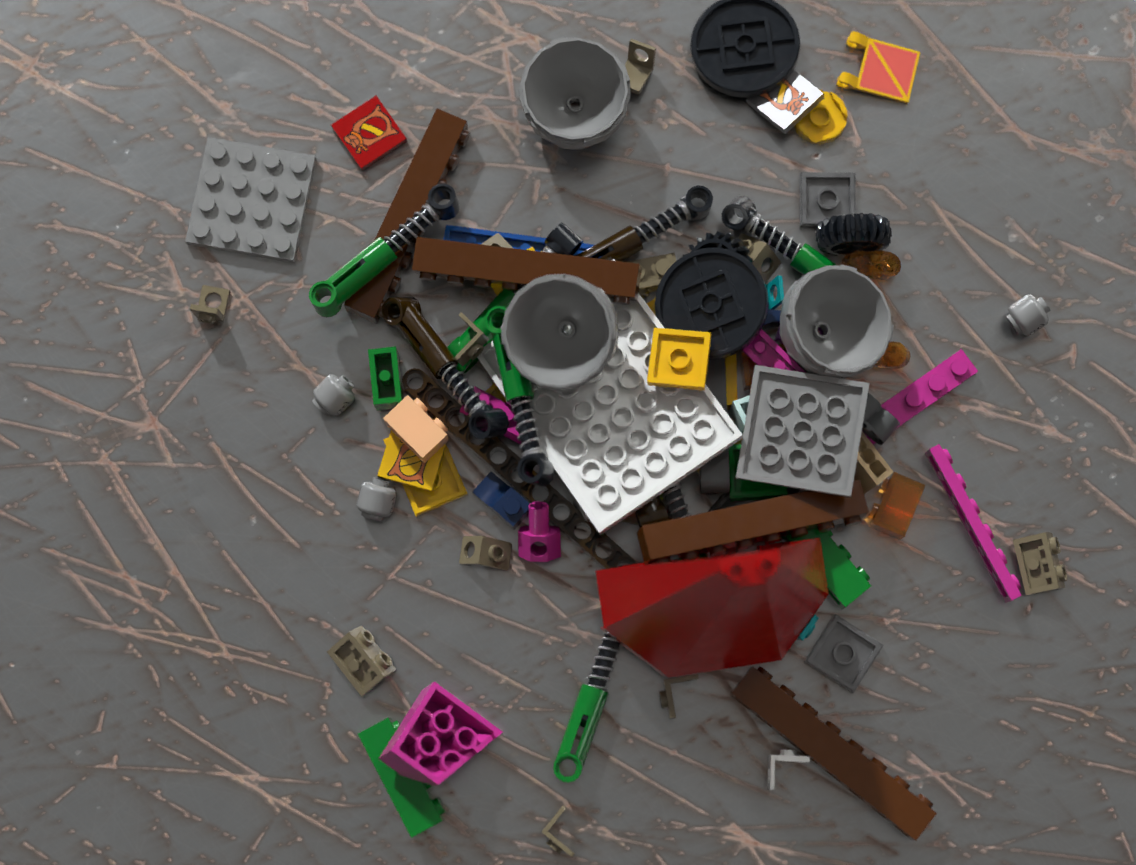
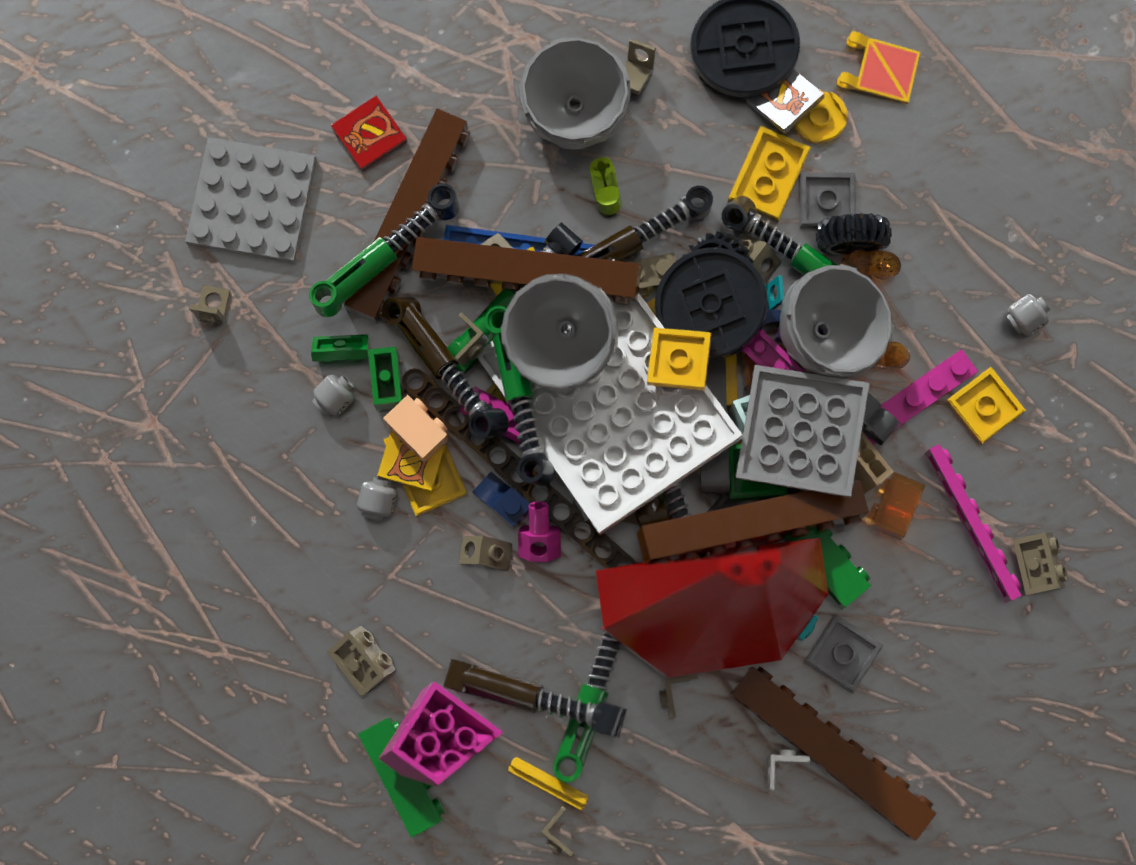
(340, 347): none -> green plate
(530, 696): none -> piece
(548, 783): none -> yellow axle
(607, 198): none -> lime piece
(770, 172): none -> yellow tile
(985, 405): none -> yellow tile

